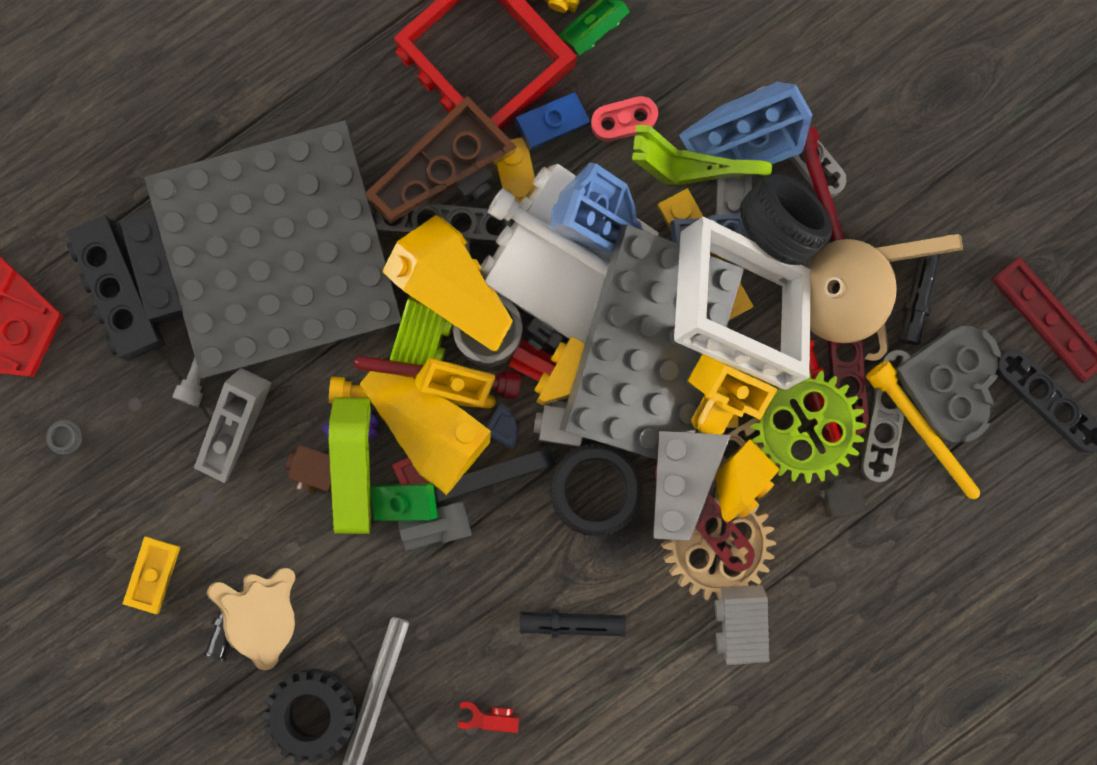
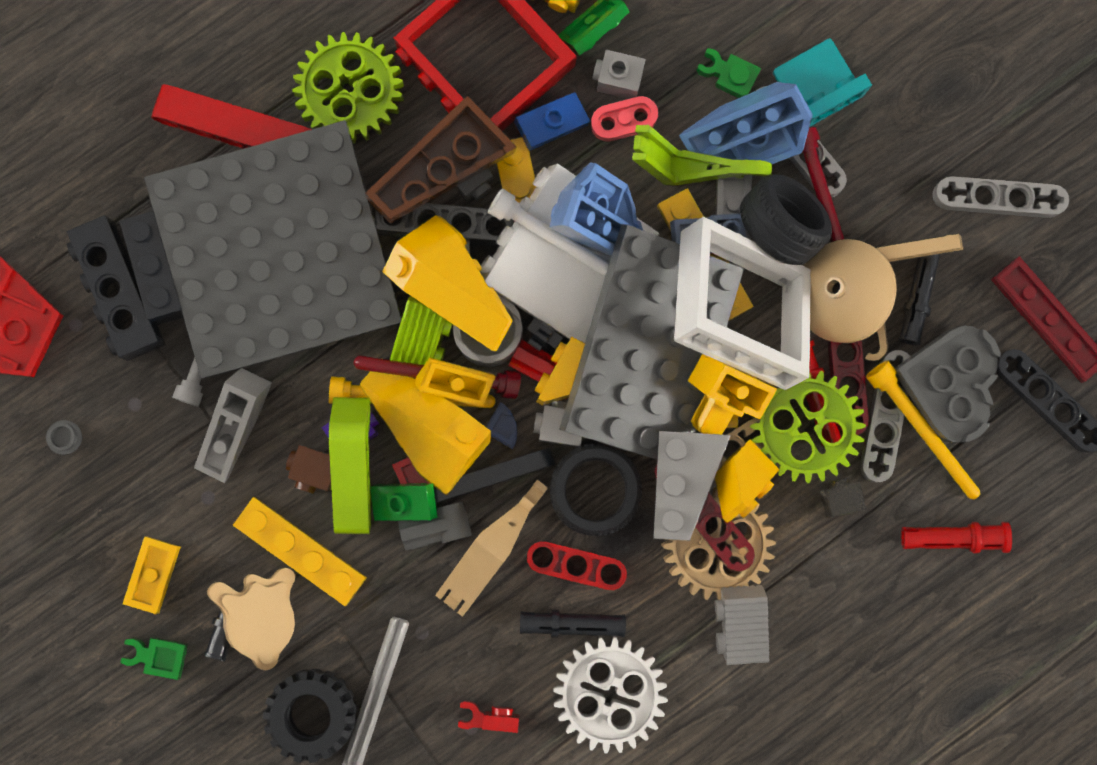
(161, 658): none -> green plate
(218, 119): none -> red beam
(299, 551): none -> yellow plate
(330, 63): none -> lime gear
(488, 553): none -> tan hinge
(590, 576): none -> red beam
(598, 724): none -> white gear
(619, 74): none -> light grey brick
(734, 76): none -> green plate
(823, 80): none -> teal bracket
(974, 537): none -> red pin
(1000, 197): none -> light grey beam

